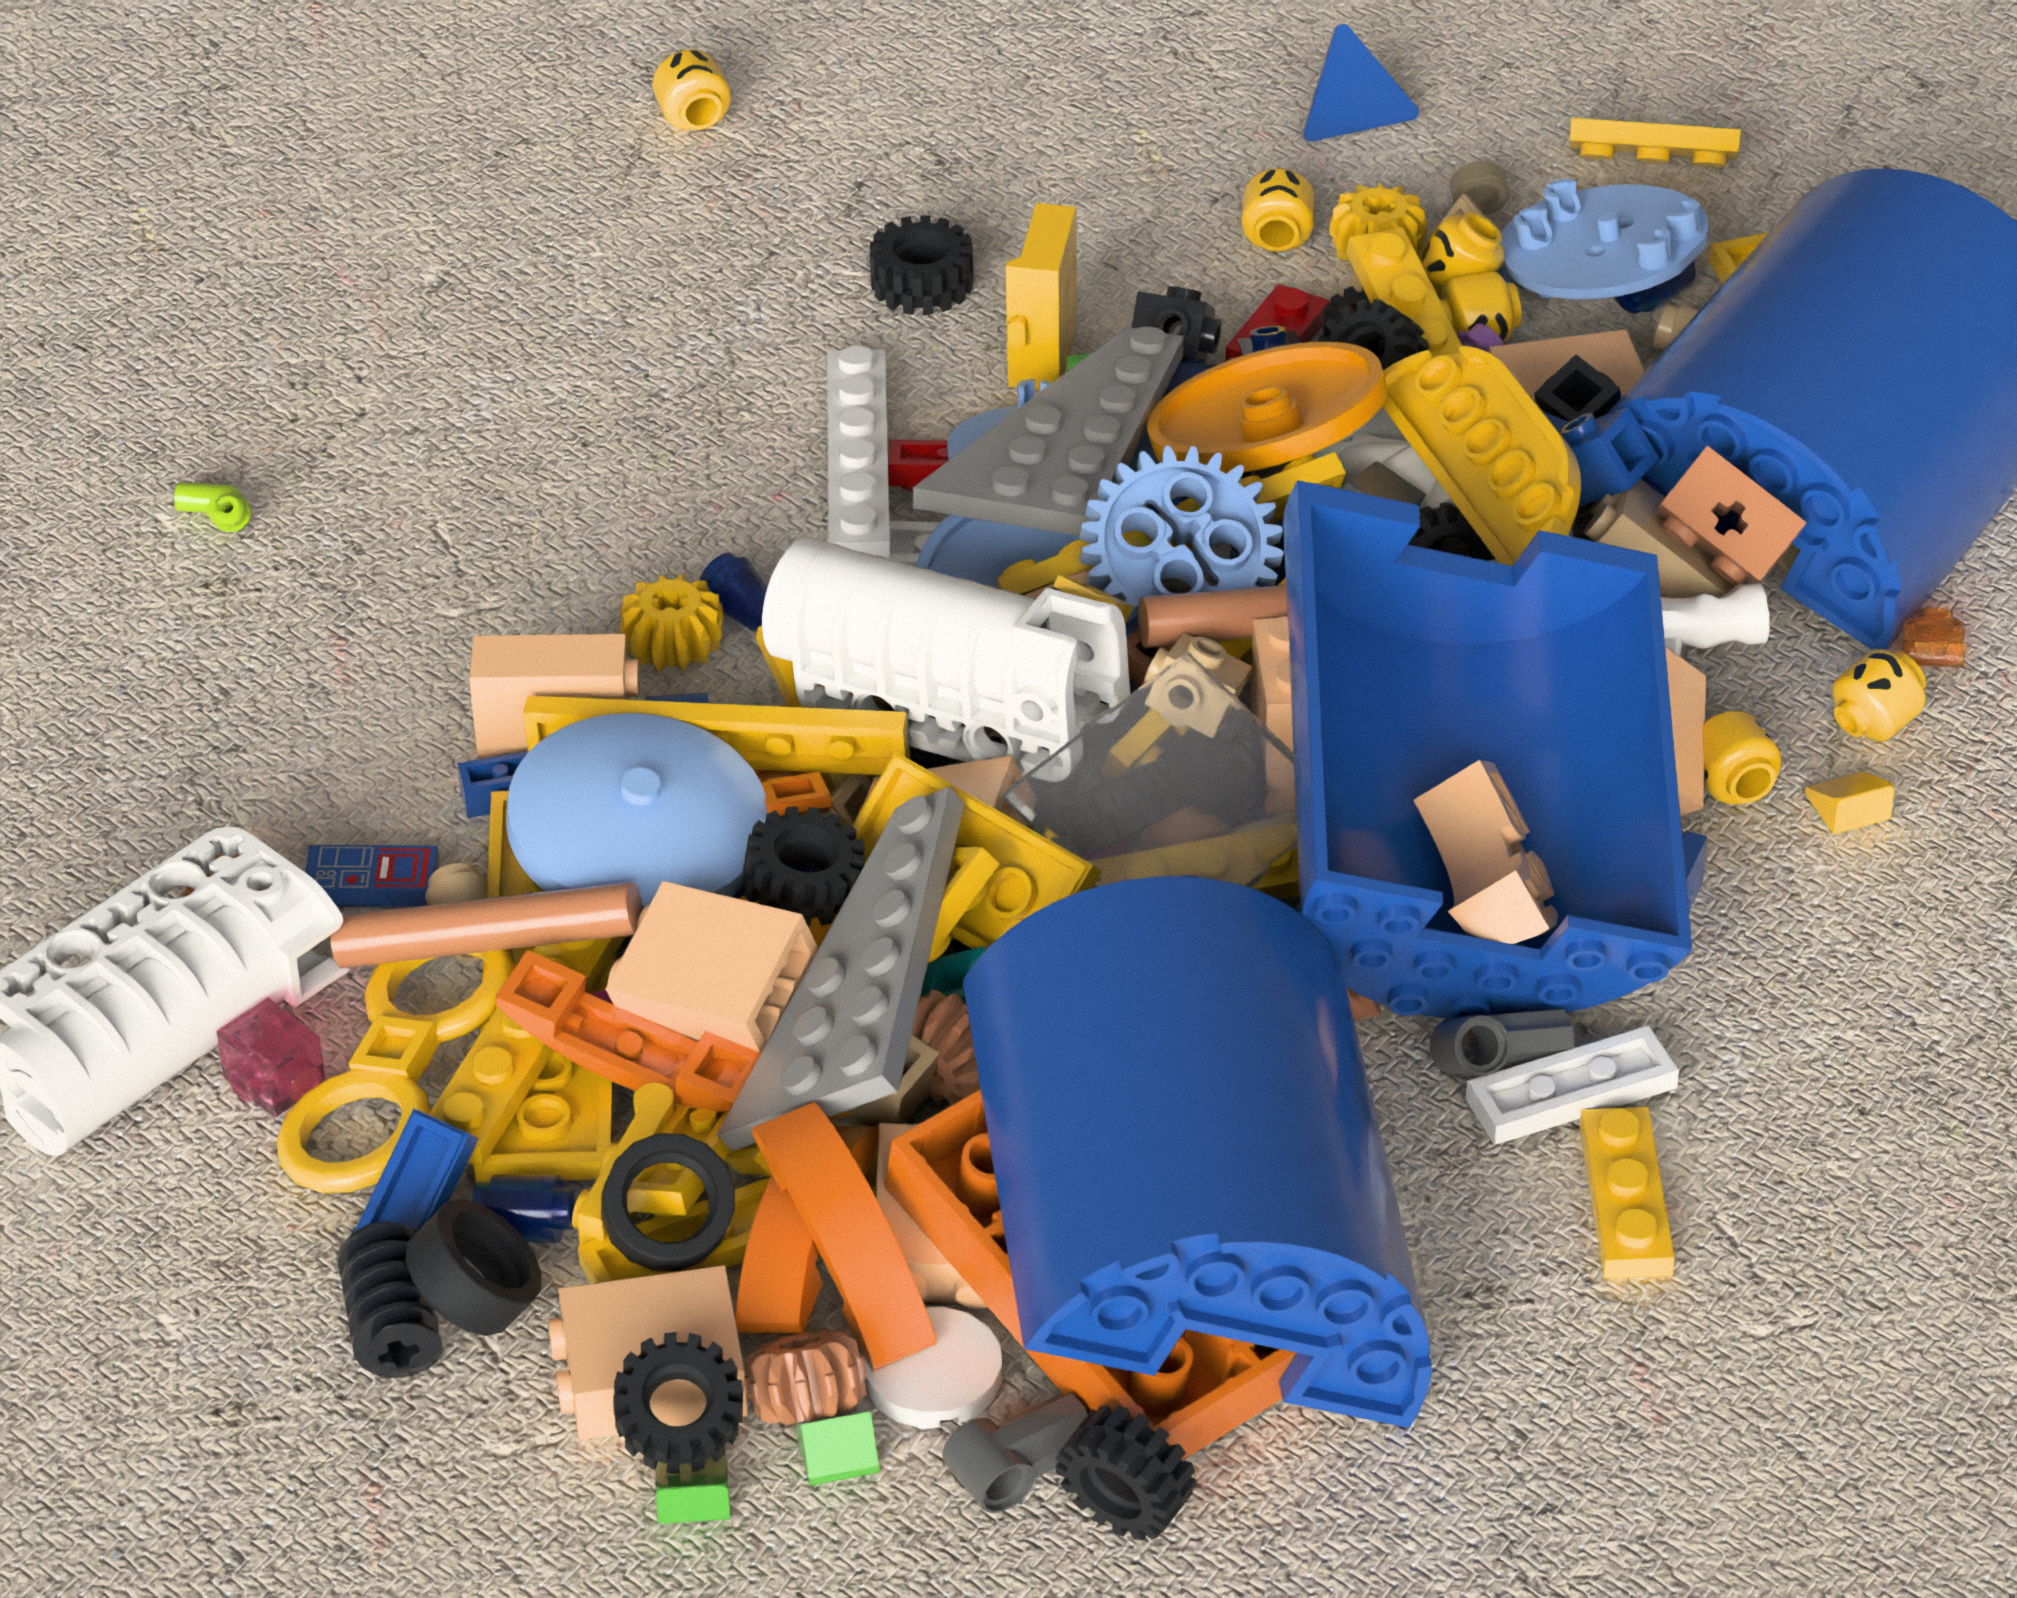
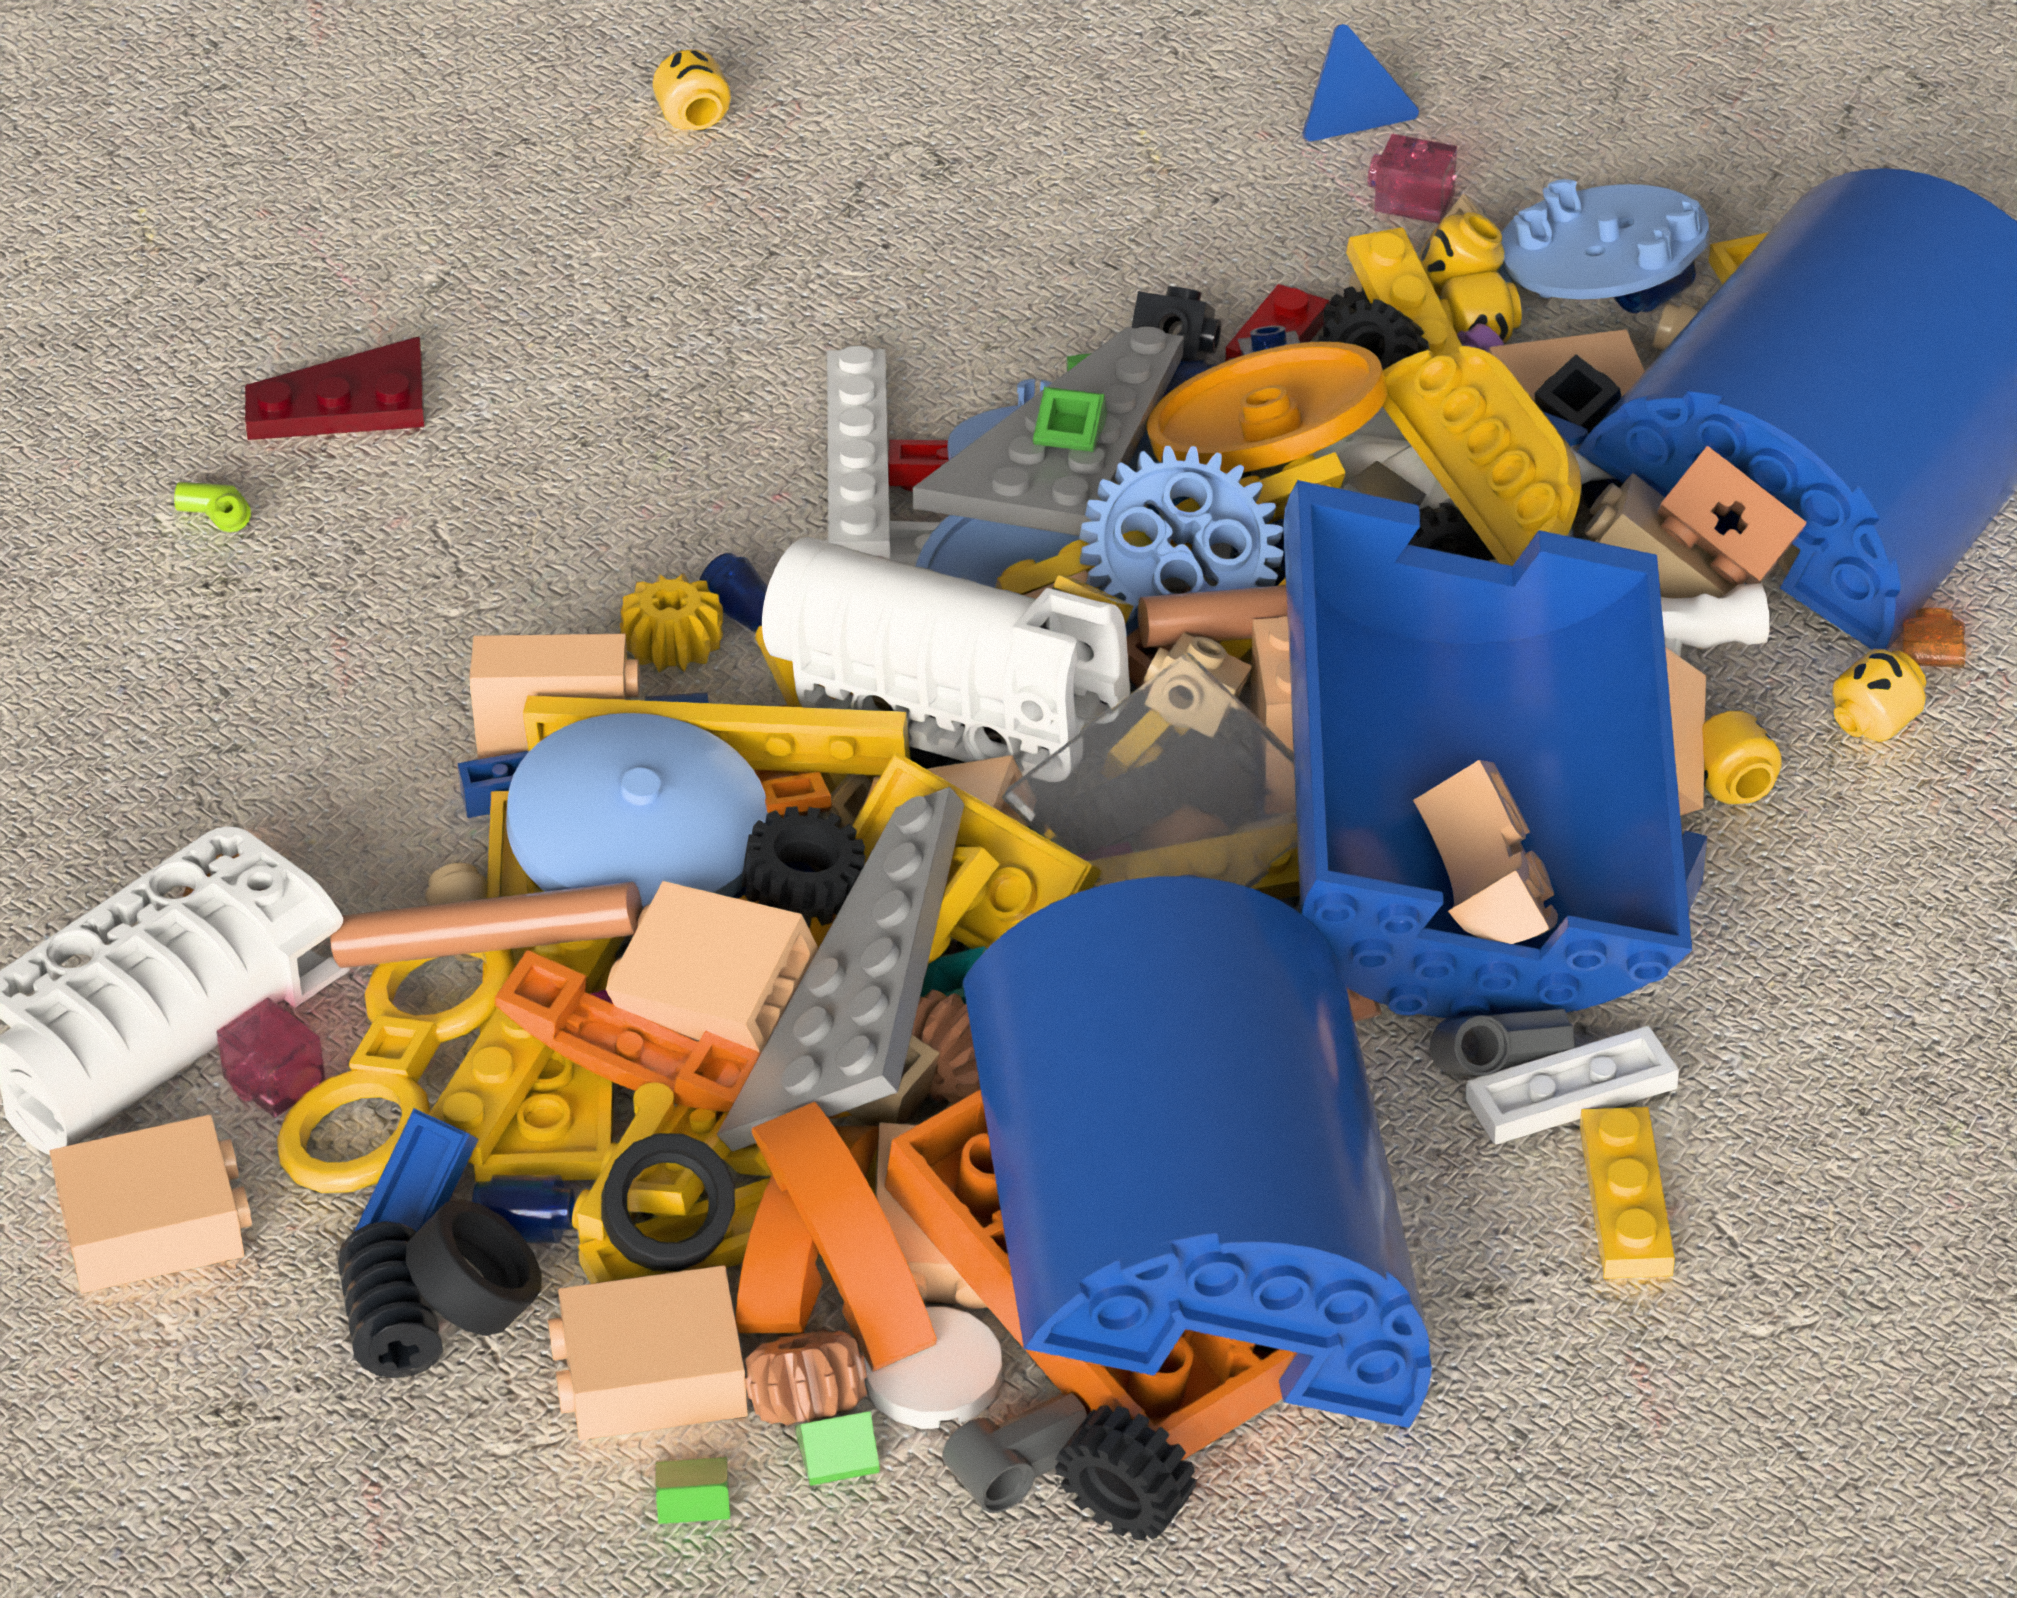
(150, 1202): none -> light nougat brick
(341, 396): none -> dark red wing
(373, 873): blue tile -> none
(686, 1362): black tyre -> none
(921, 265): black tyre -> none
(1042, 297): yellow container -> none
(1070, 419): none -> bright green slope
(1278, 209): yellow head -> none
(1374, 211): yellow gear -> none
(1414, 178): none -> clear pink brick
(1483, 183): dark tan tile -> none
(1609, 453): blue brick -> none
(1654, 141): yellow plate -> none
(1852, 801): yellow slope -> none

